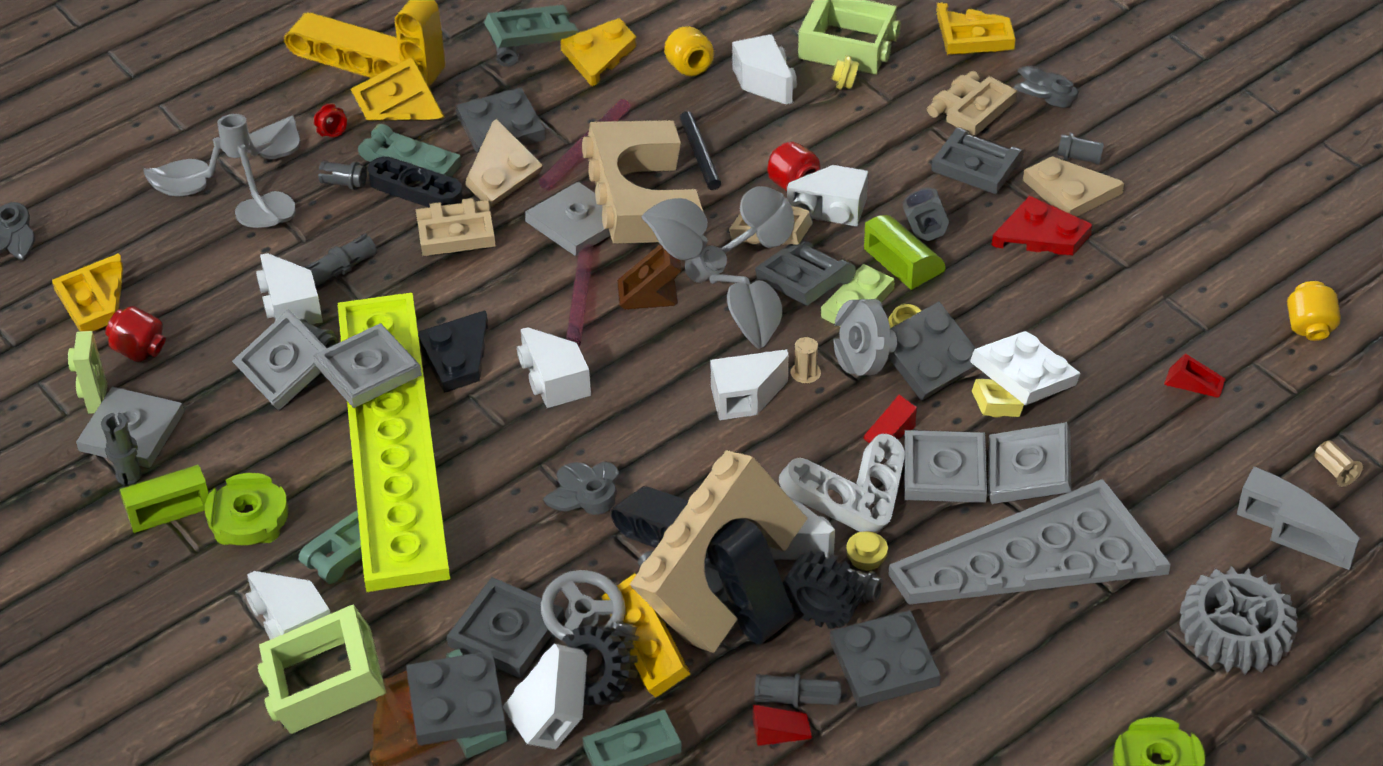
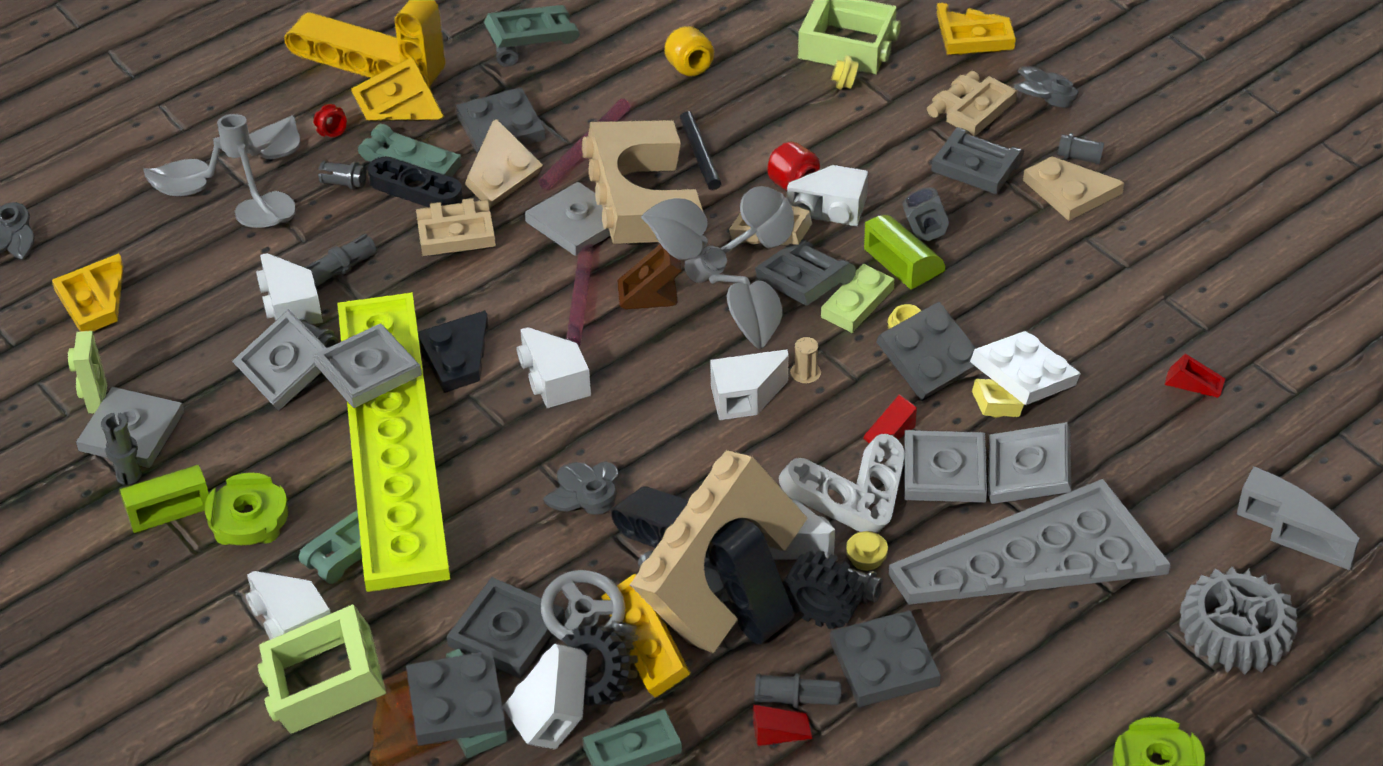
(135, 334): red head -> none
(598, 48): yellow wing -> none
(763, 68): white slope -> none
(863, 337): light grey plate -> none
(1043, 229): red wing -> none
(1313, 310): yellow head -> none
(1338, 463): tan piece -> none

